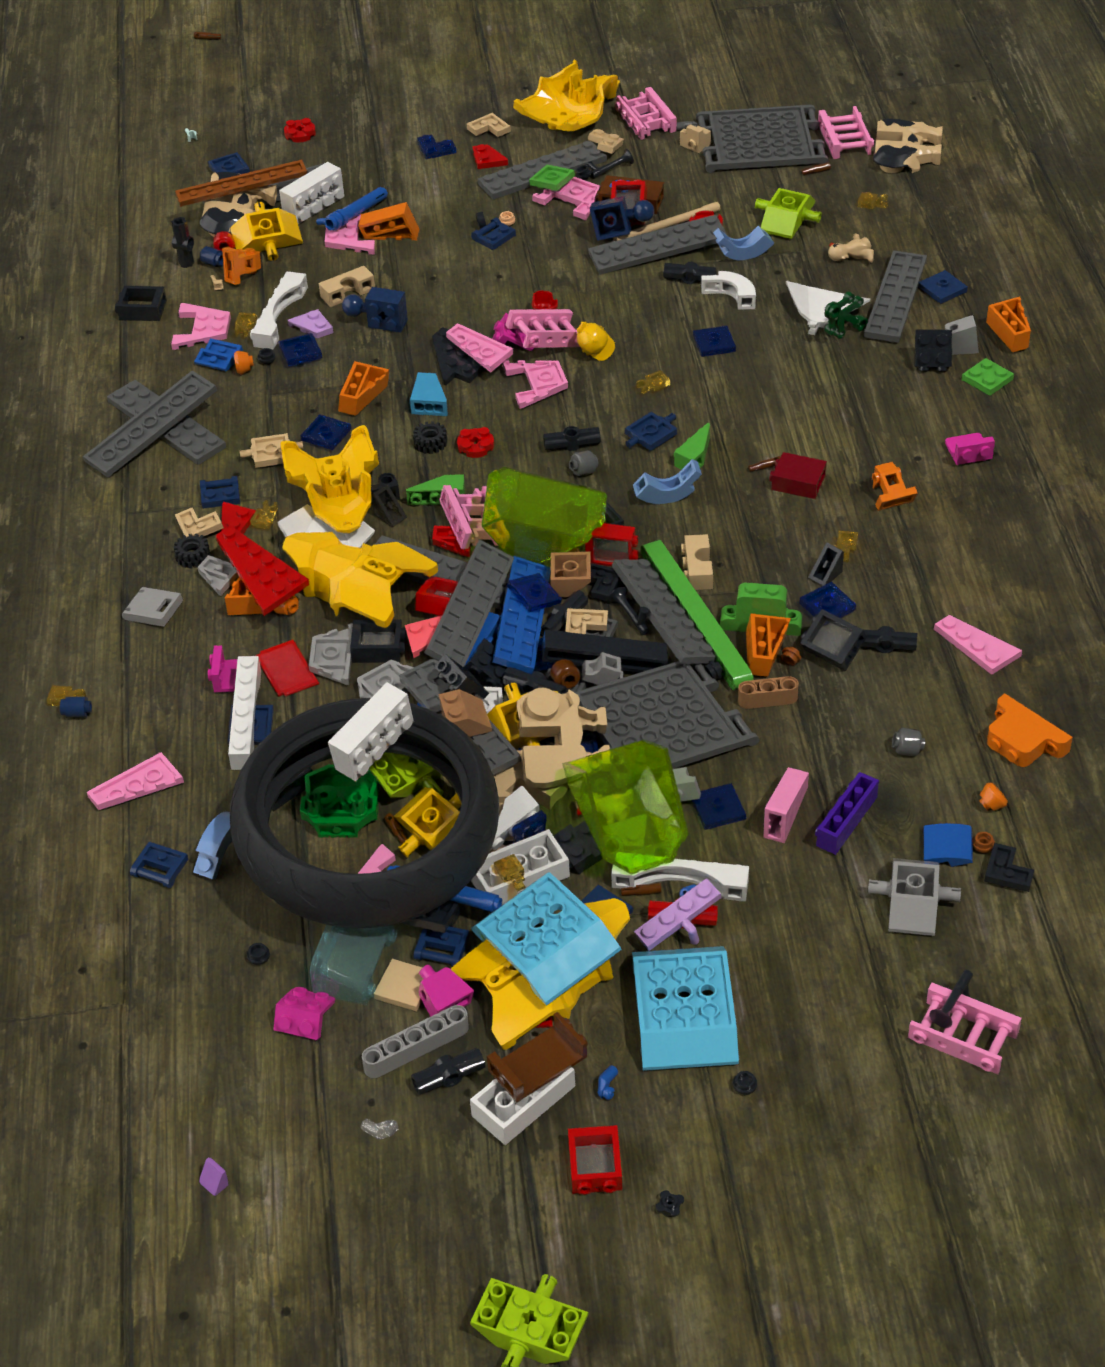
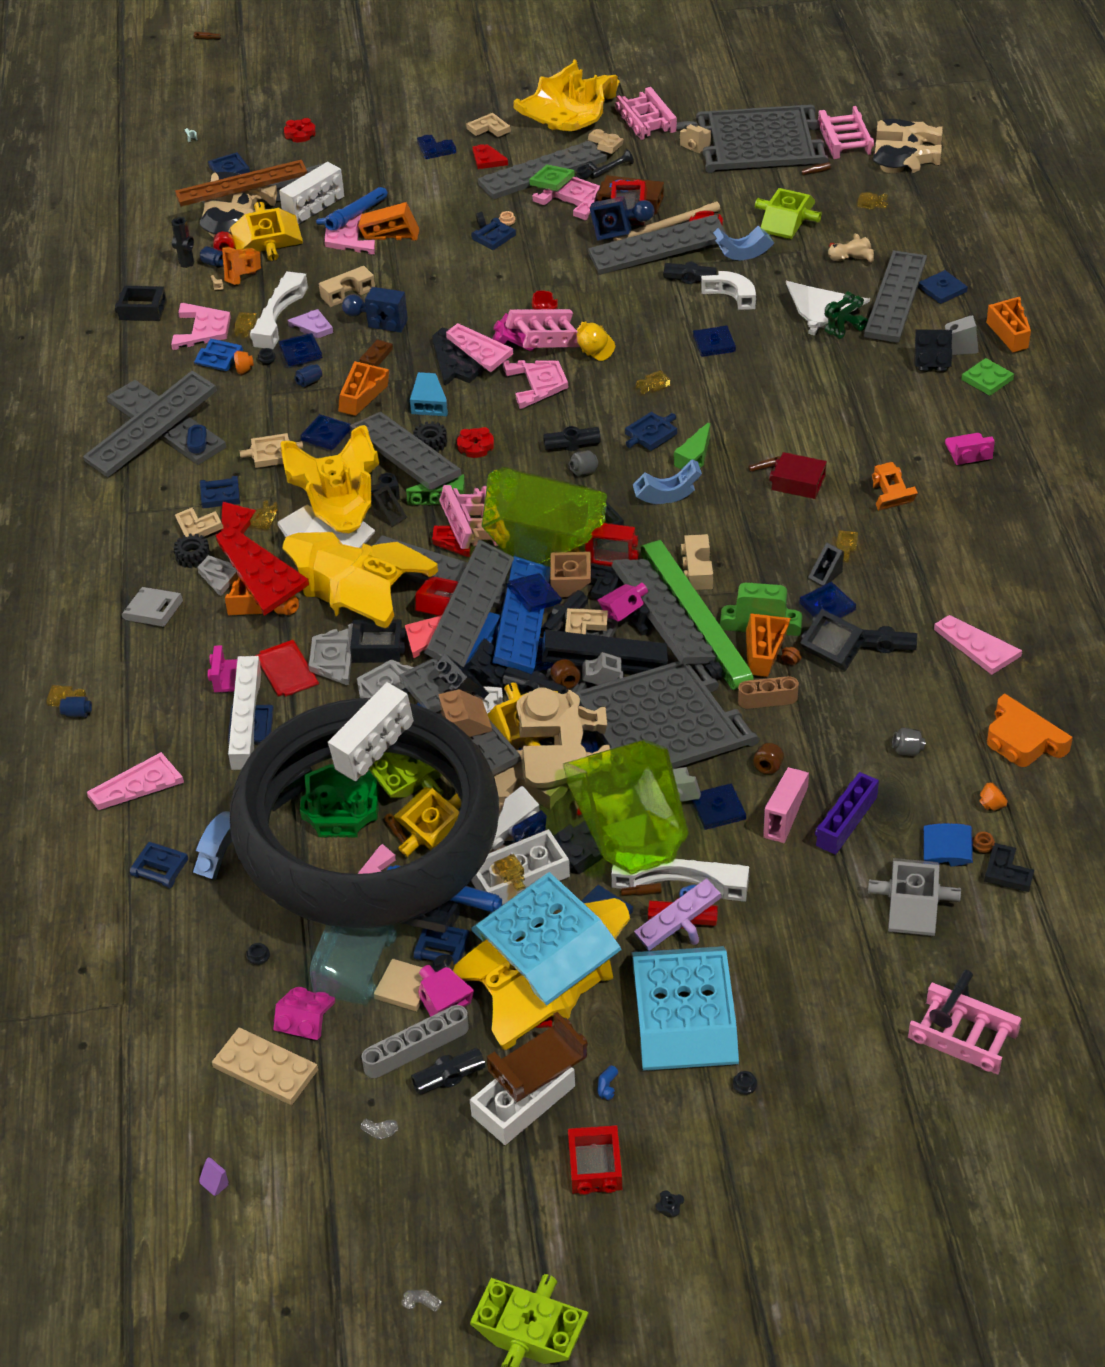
(197, 438): none -> dark blue tile
(265, 1066): none -> tan plate
(308, 375): none -> dark blue brick
(376, 353): none -> reddish brown plate
(408, 451): none -> dark grey plate
(420, 1296): none -> clear arm
(443, 961): none -> black plate
(623, 601): none -> dark pink torso
(768, 758): none -> reddish brown head

